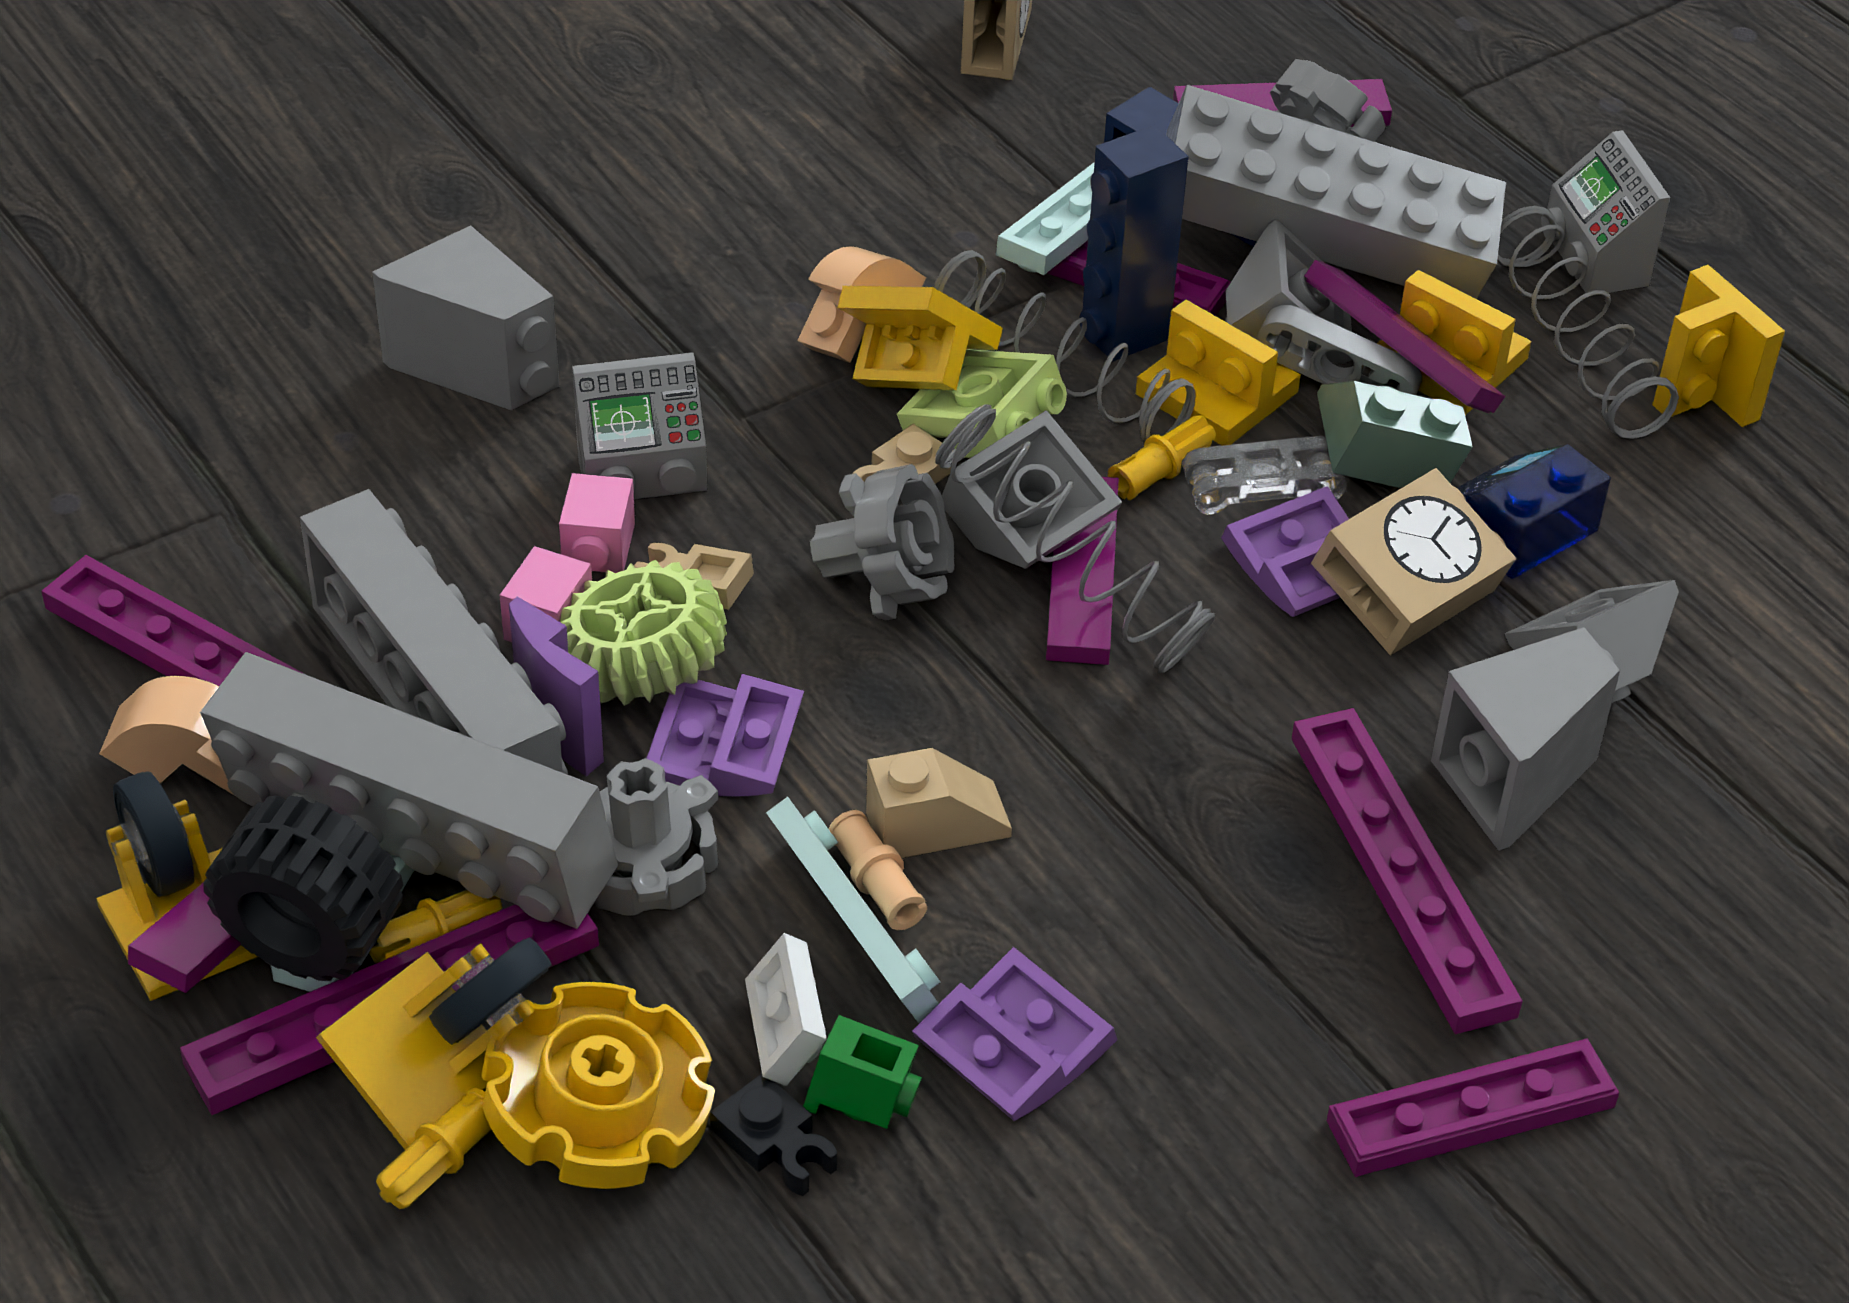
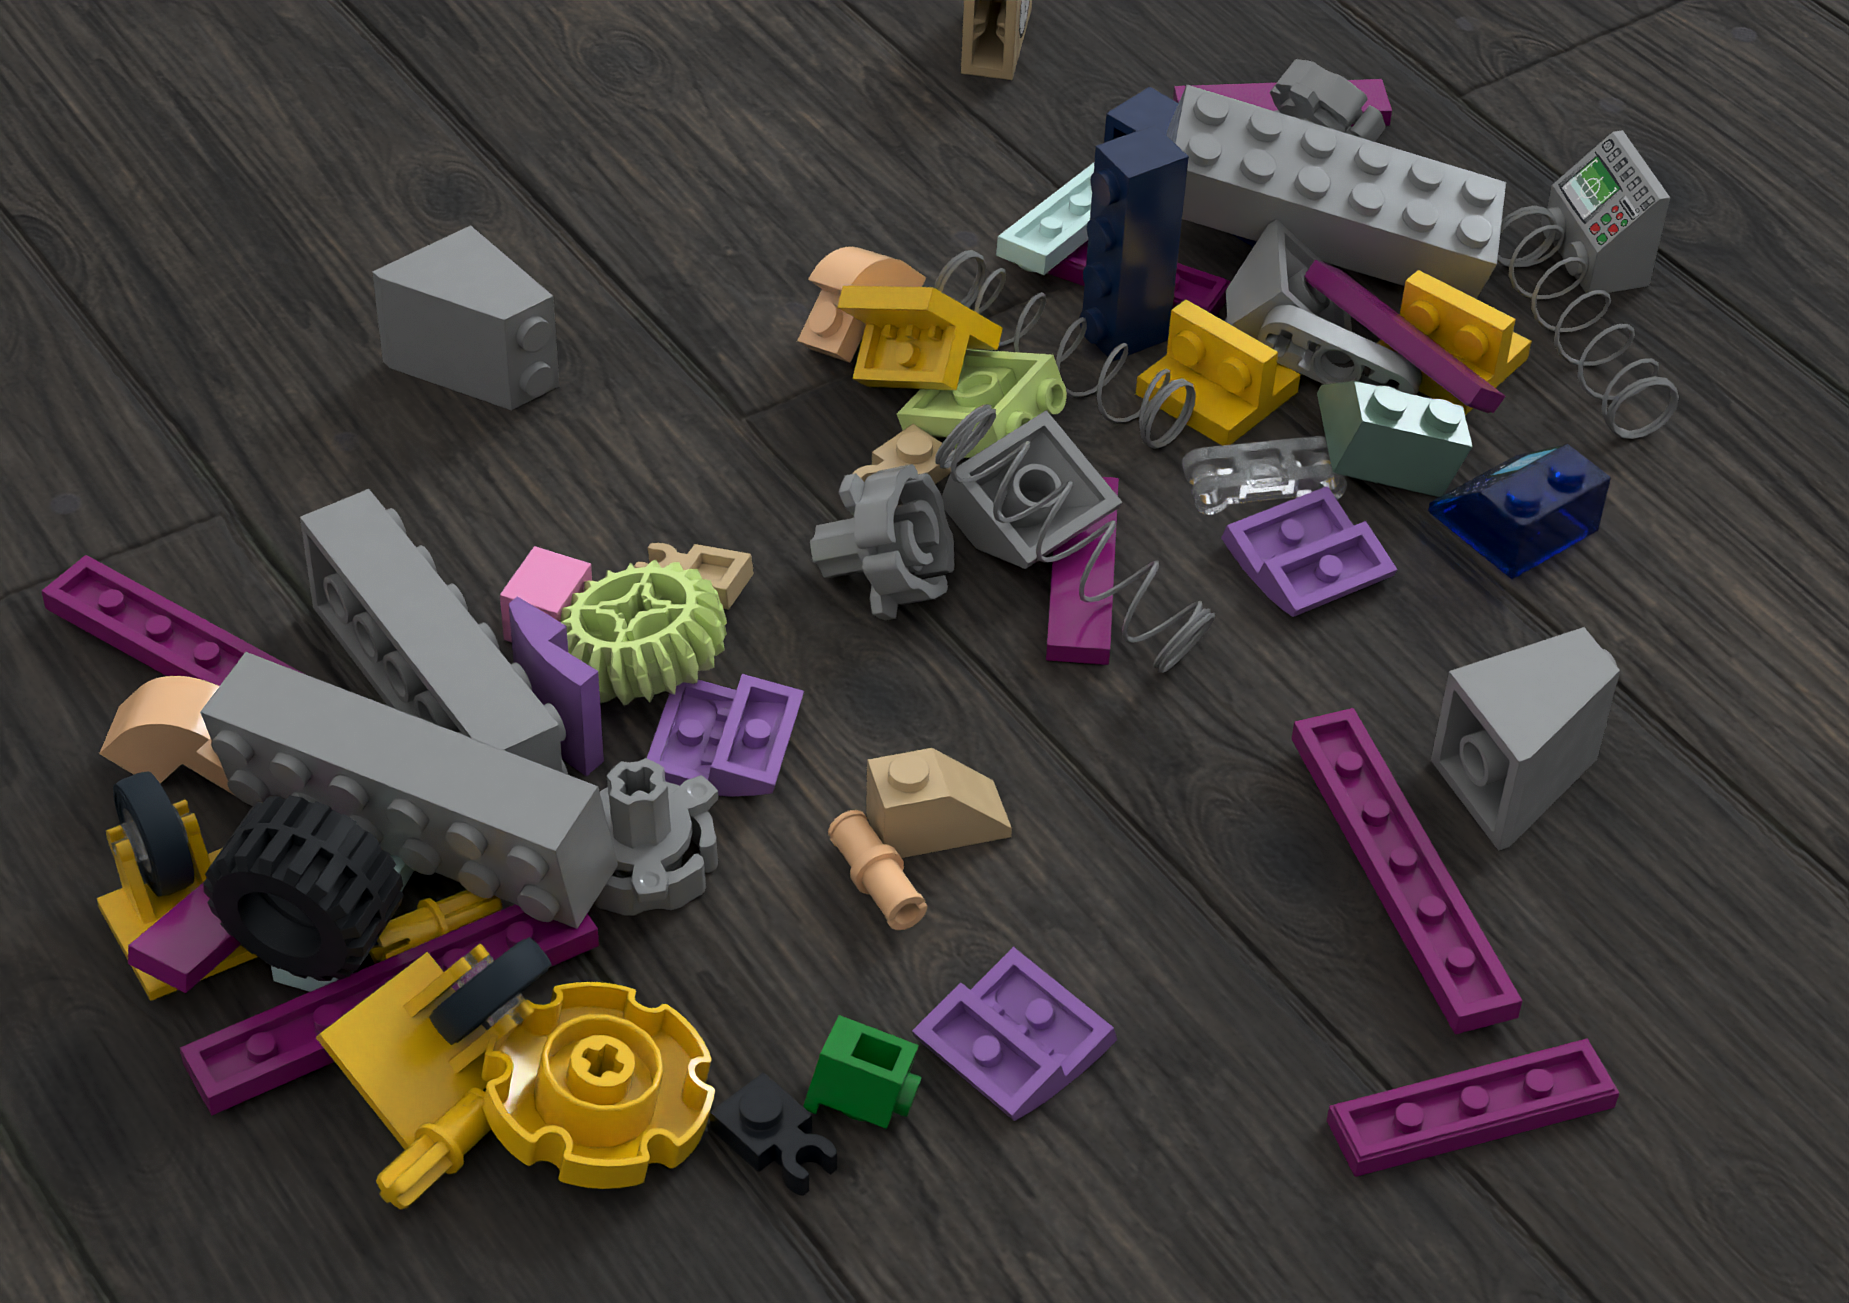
(598, 521): bright pink brick -> none
(642, 423): light grey slope -> none
(785, 1010): white plate -> none
(810, 841): light aqua plate -> none
(1161, 456): yellow axle -> none
(1413, 560): tan brick -> none
(1620, 619): light grey slope -> none
(1719, 350): yellow bracket -> none

